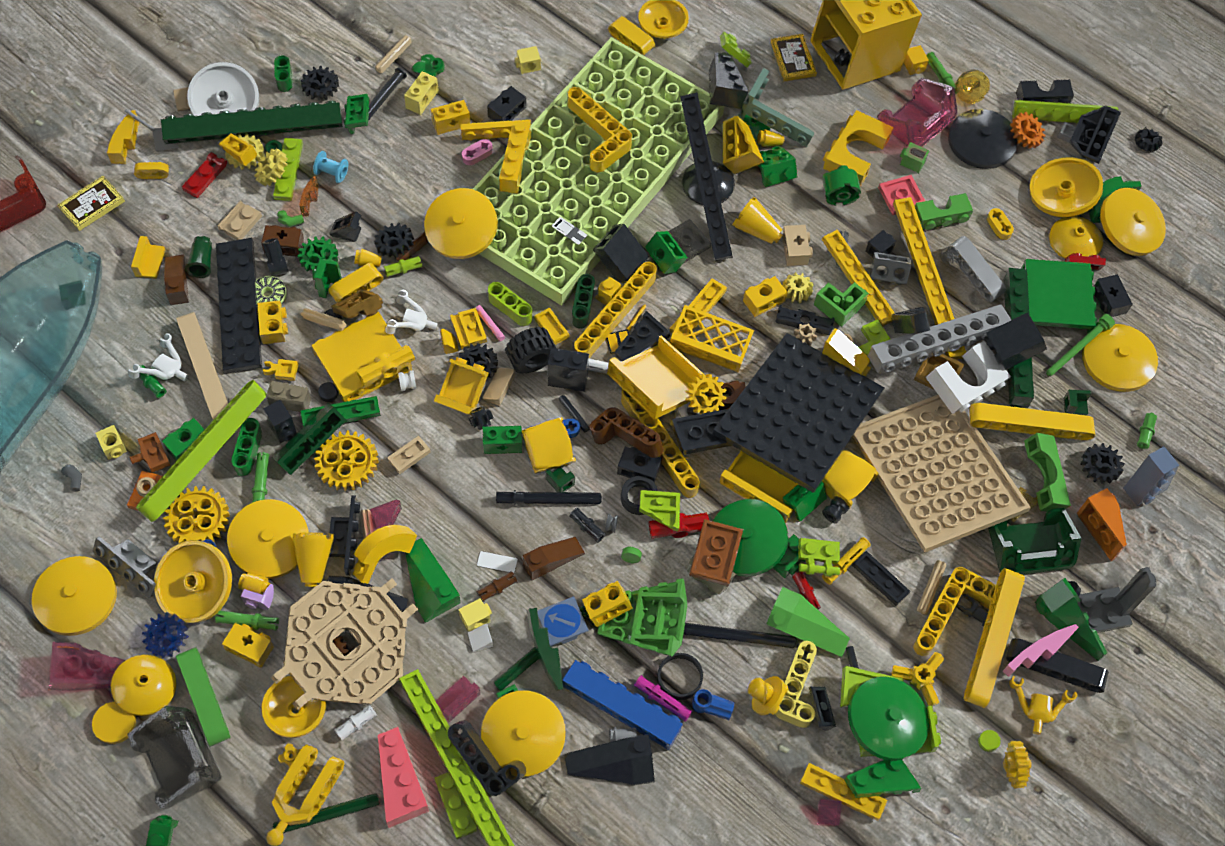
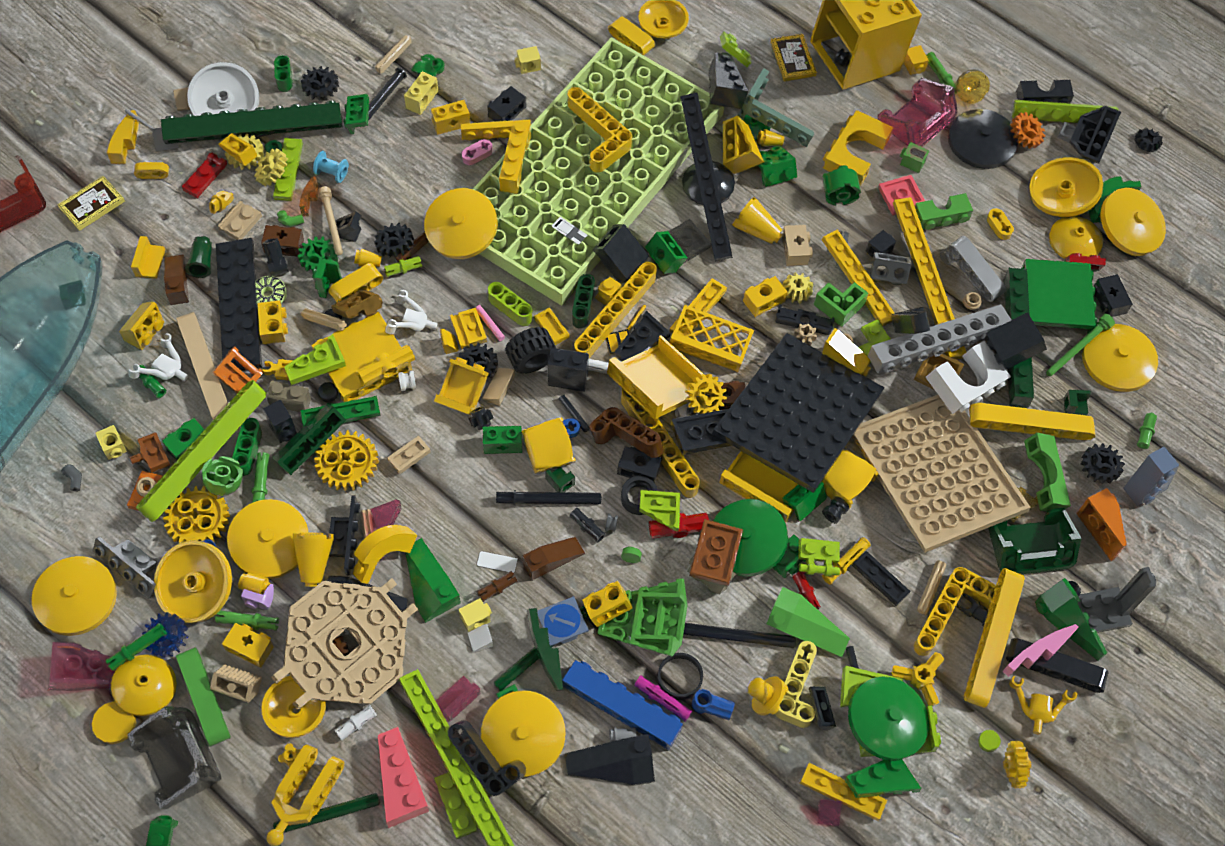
(128, 652): none -> green pin
(142, 325): none -> yellow slope
(220, 201): none -> yellow piece
(222, 476): none -> bright green cylinder
(232, 375): none -> orange plate
(235, 683): none -> tan brick
(317, 362): none -> lime wing
(324, 195): none -> tan piece
(972, 296): none -> tan plate

